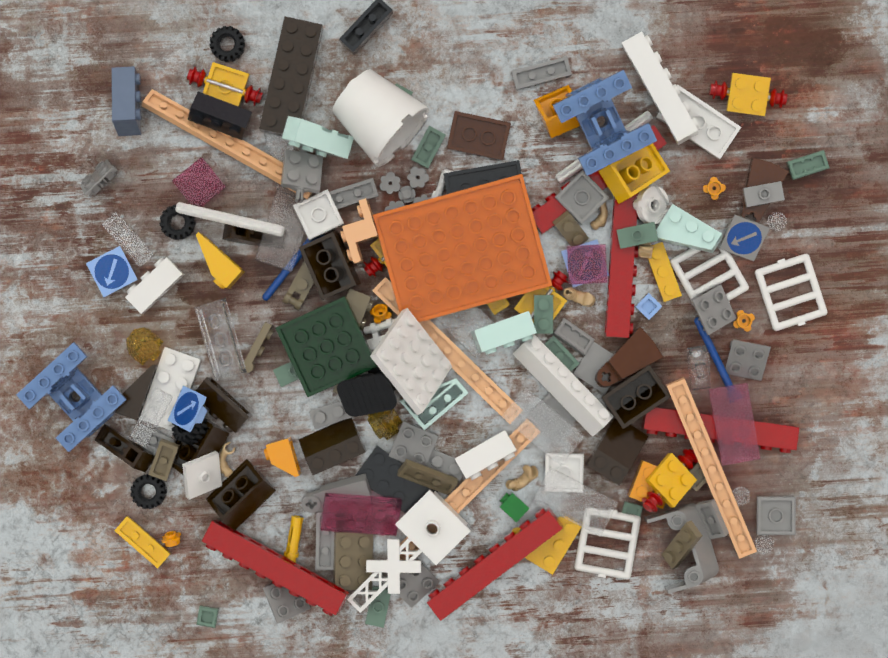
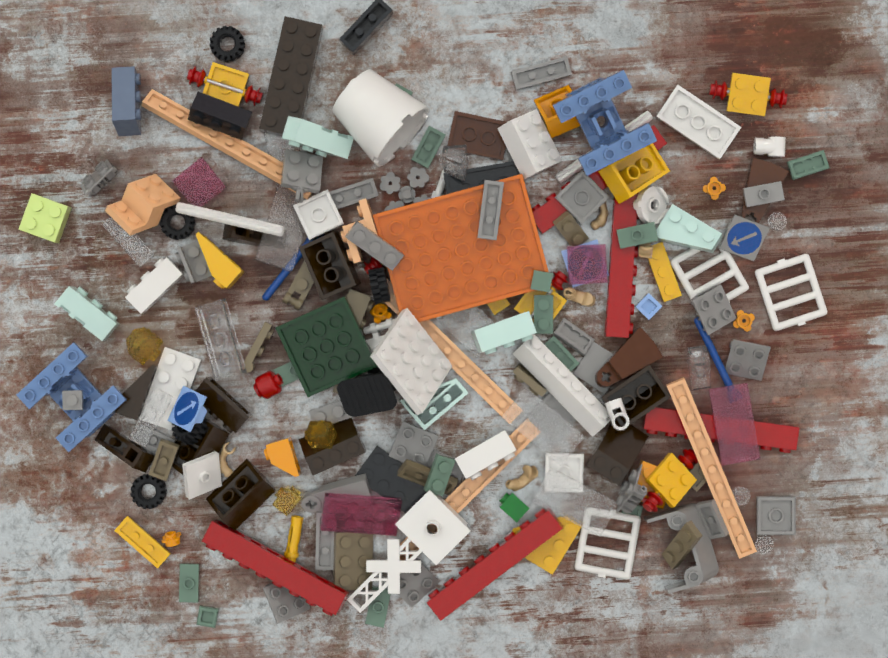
(45, 218): none -> yellowish green brick
(72, 399): none -> light grey plate
(88, 312): none -> light aqua wedge
(111, 271): piece -> none
(142, 204): none -> light nougat bracket
(189, 582): none -> sand green plate
(194, 262): none -> light grey bracket
(268, 384): none -> red head
(287, 499): none -> clear yellow brick
(320, 434): none -> clear yellow brick
(374, 245): none -> light grey plate
(379, 285): none -> black tyre
(385, 423): clear yellow hair -> none
(439, 474): none -> sand green plate
(455, 160): none -> clear slope
(490, 209): none -> light grey plate
(524, 375): none -> dark tan plate
(529, 144): none -> white brick
(541, 281): none -> sand green tile
(615, 404): none -> white piece
(631, 492): none -> light grey hinge
(660, 88): white brick -> none
(772, 146): none -> white piece

